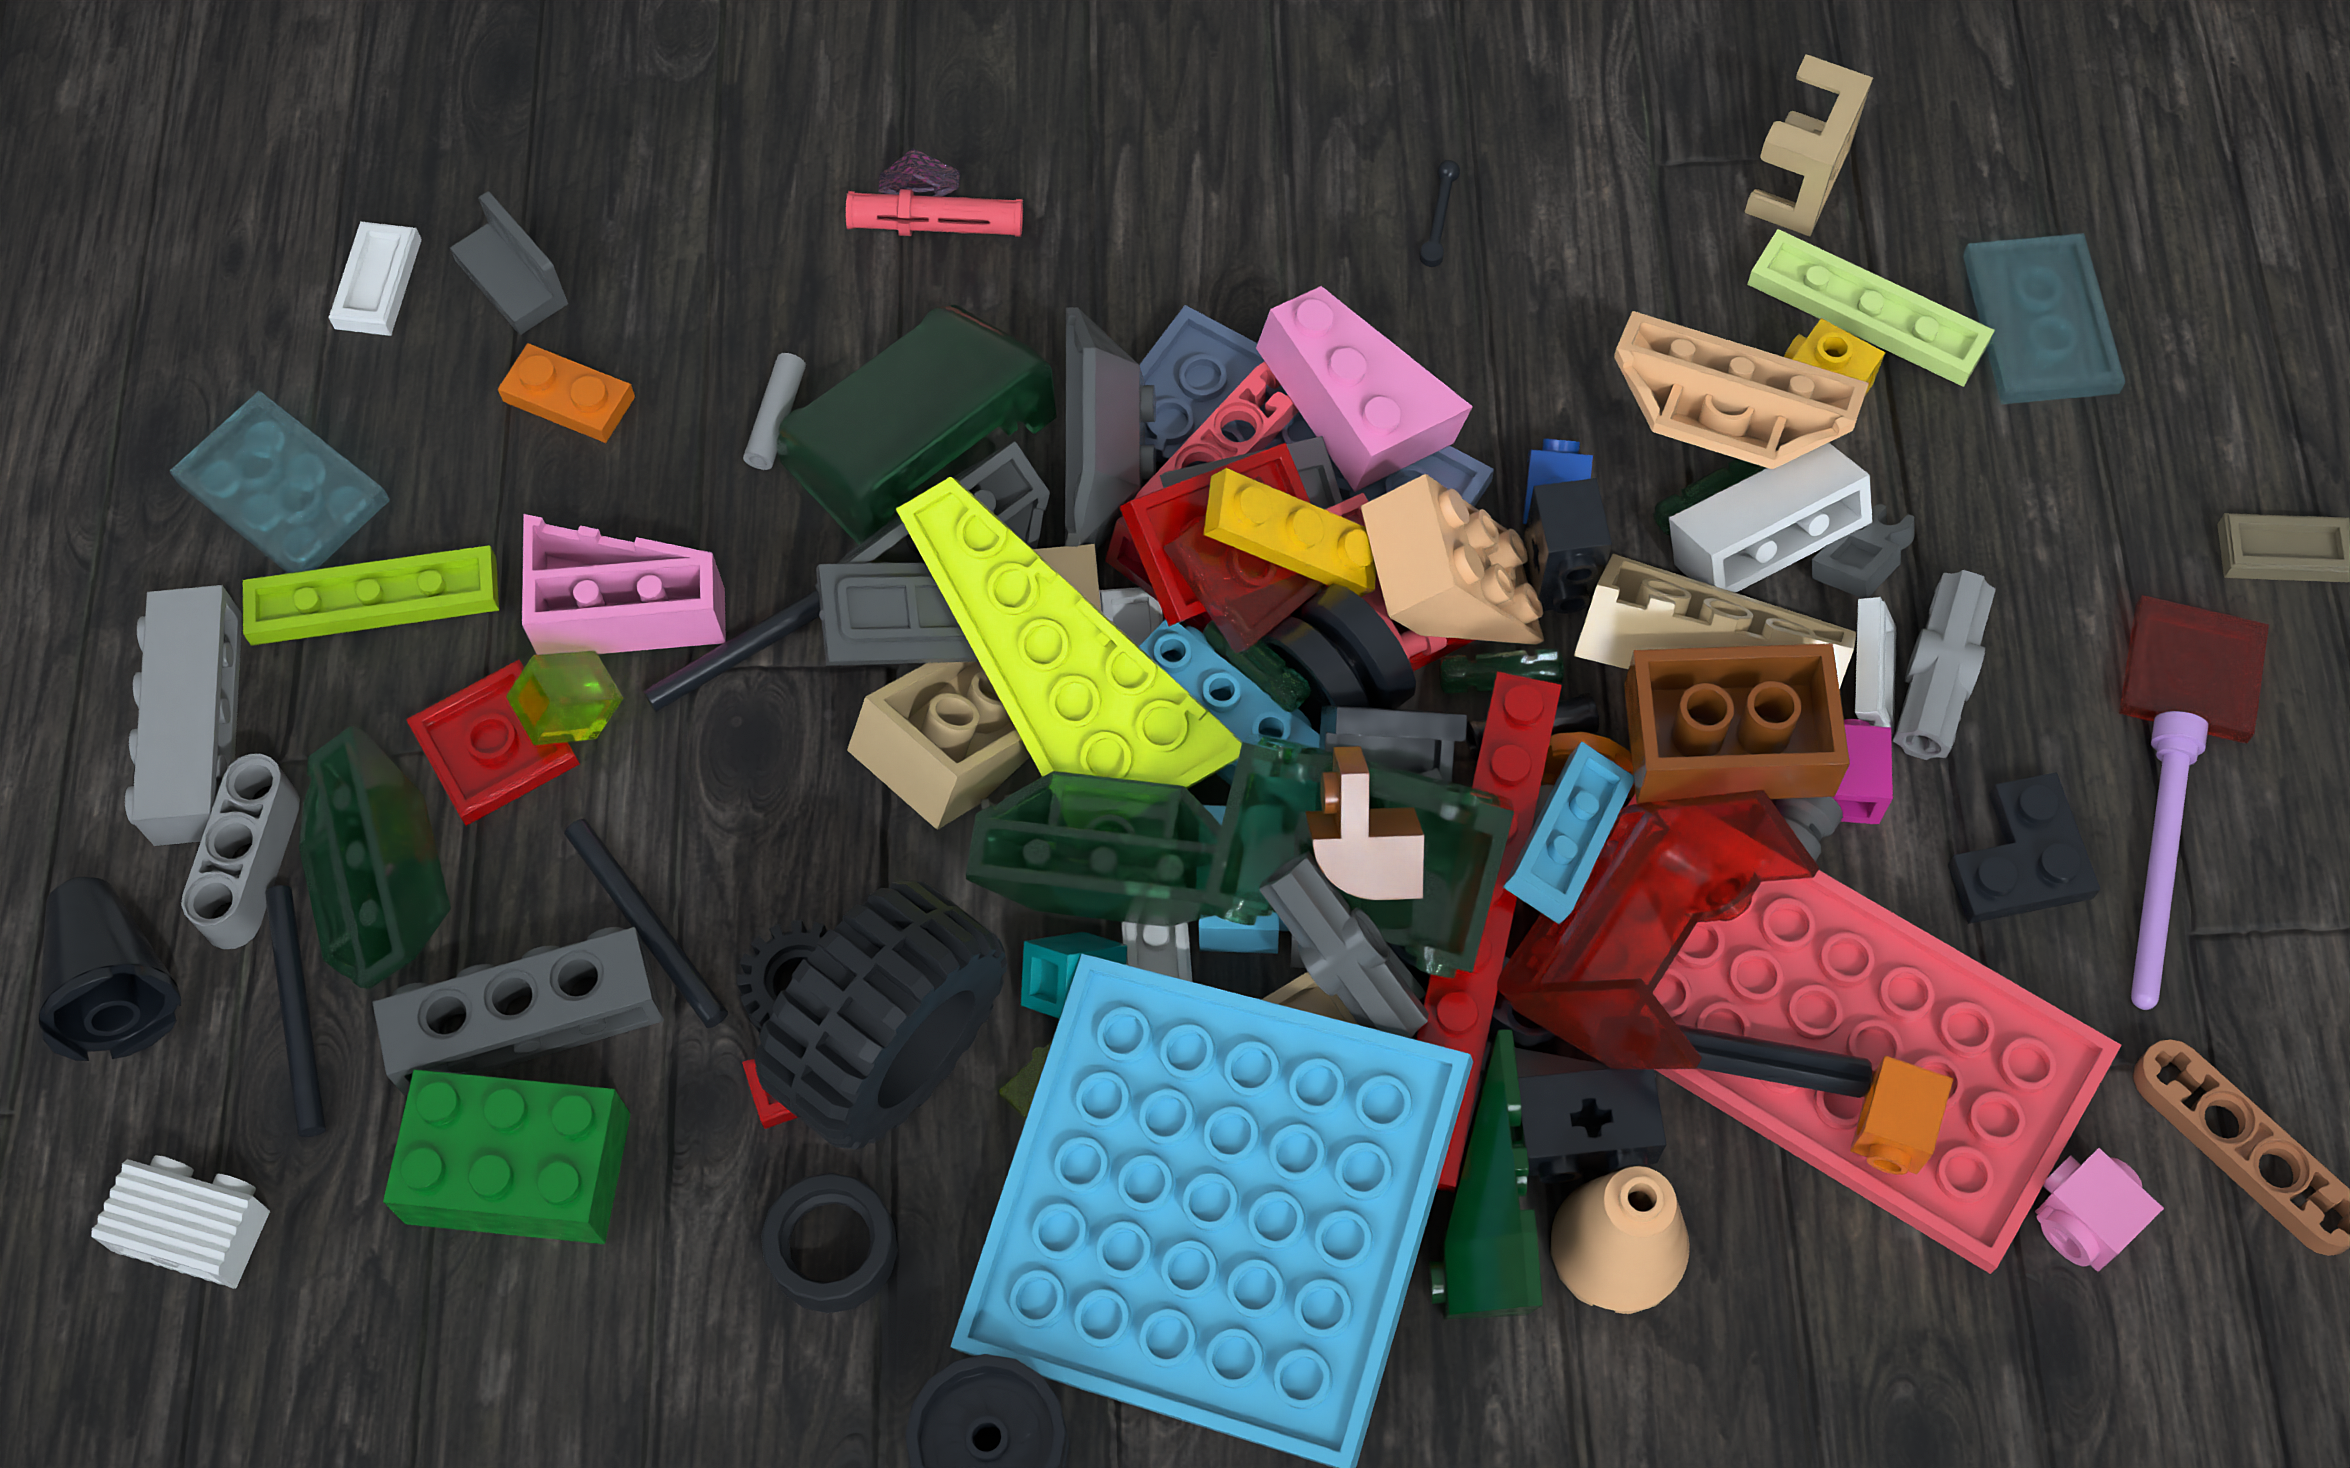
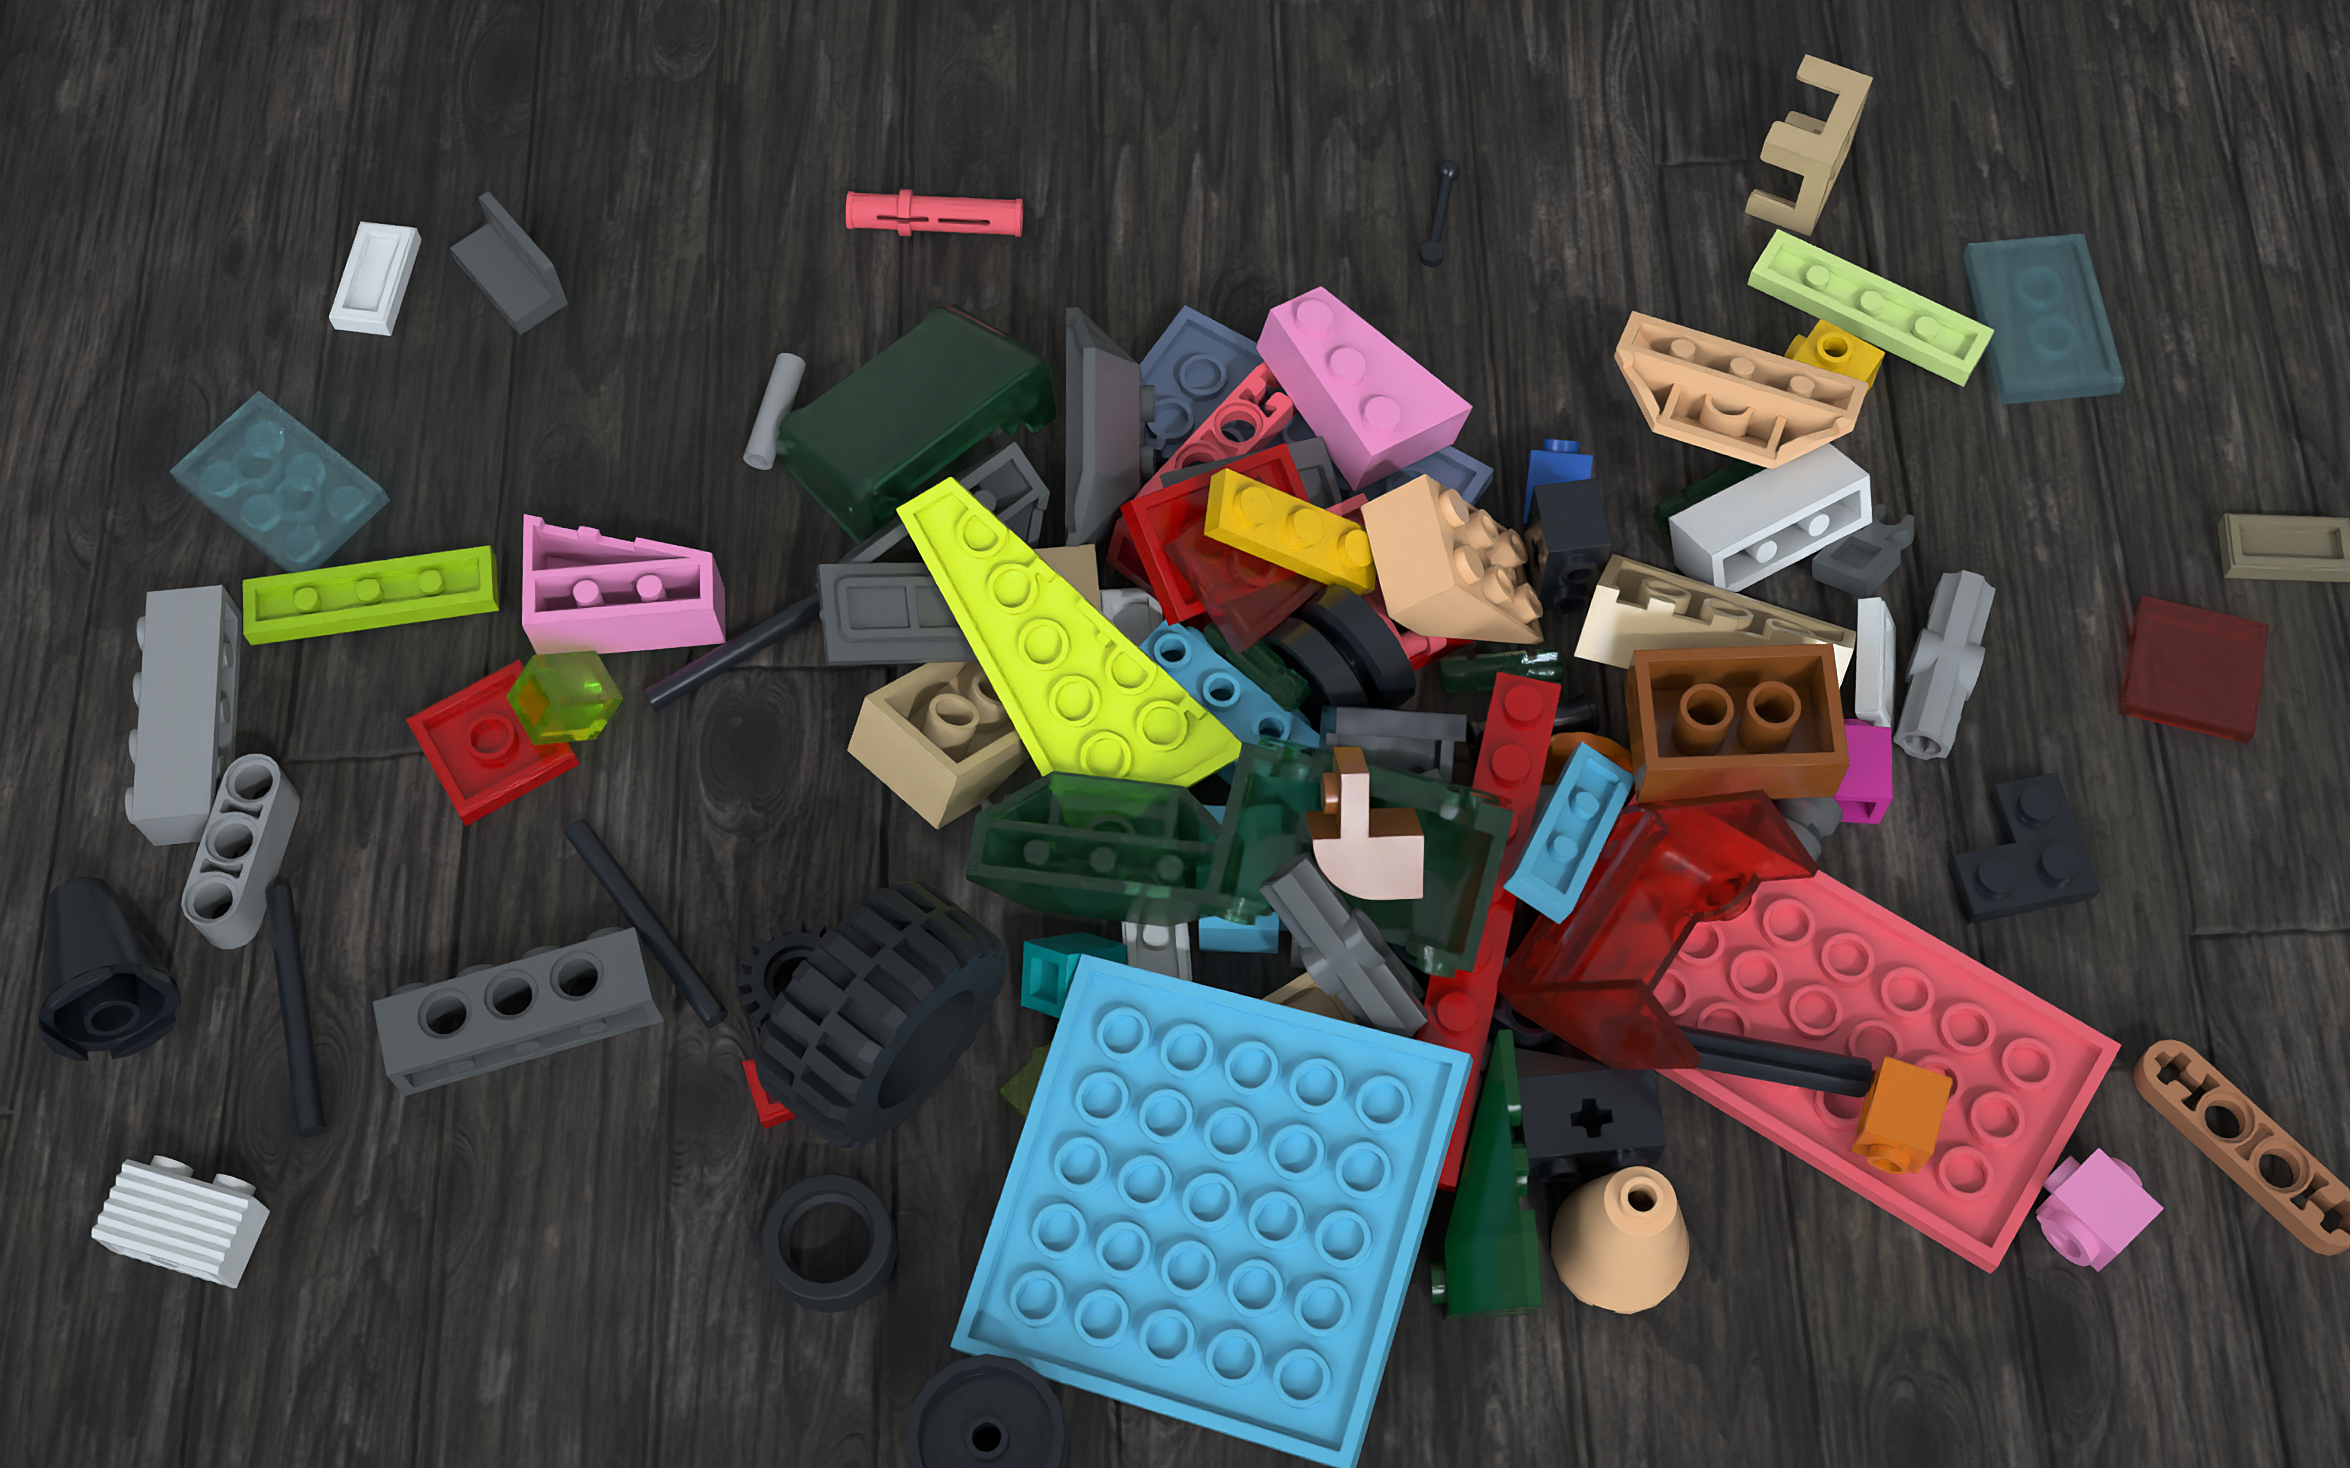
(368, 860): clear green wedge -> none
(508, 1156): green brick -> none
(566, 393): orange plate -> none
(920, 174): clear purple tile -> none
(2178, 742): lavender piece -> none

